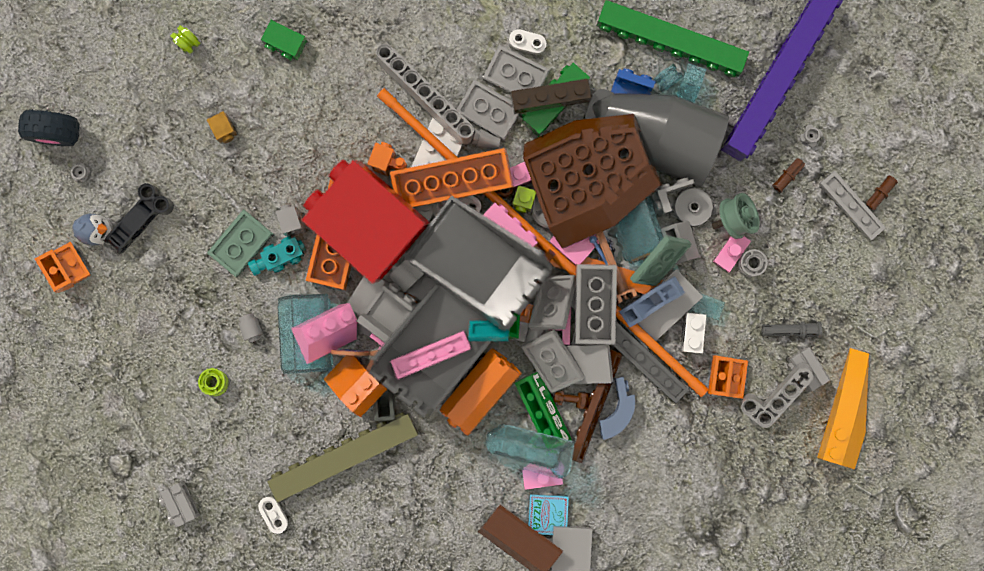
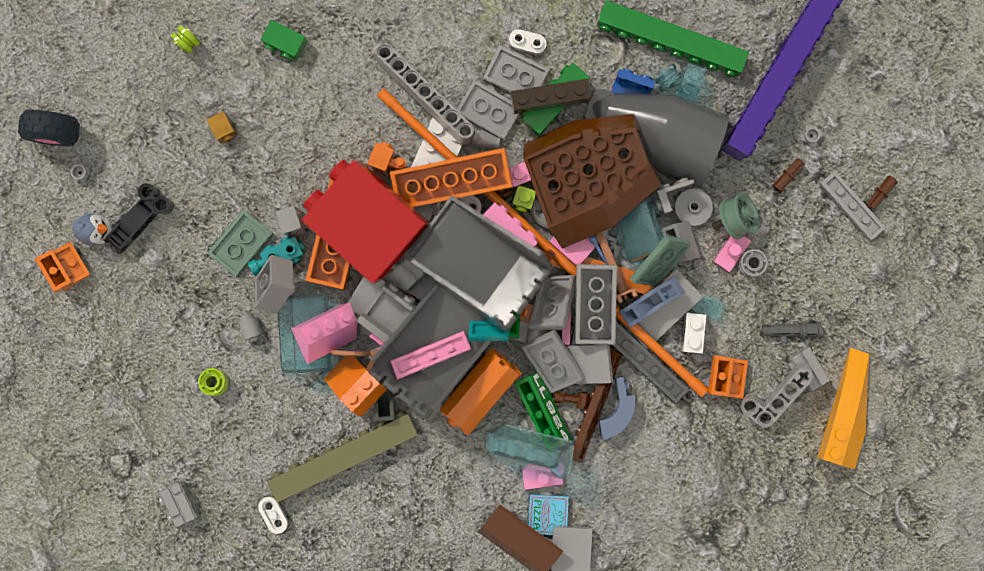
(274, 284): none -> light grey brick

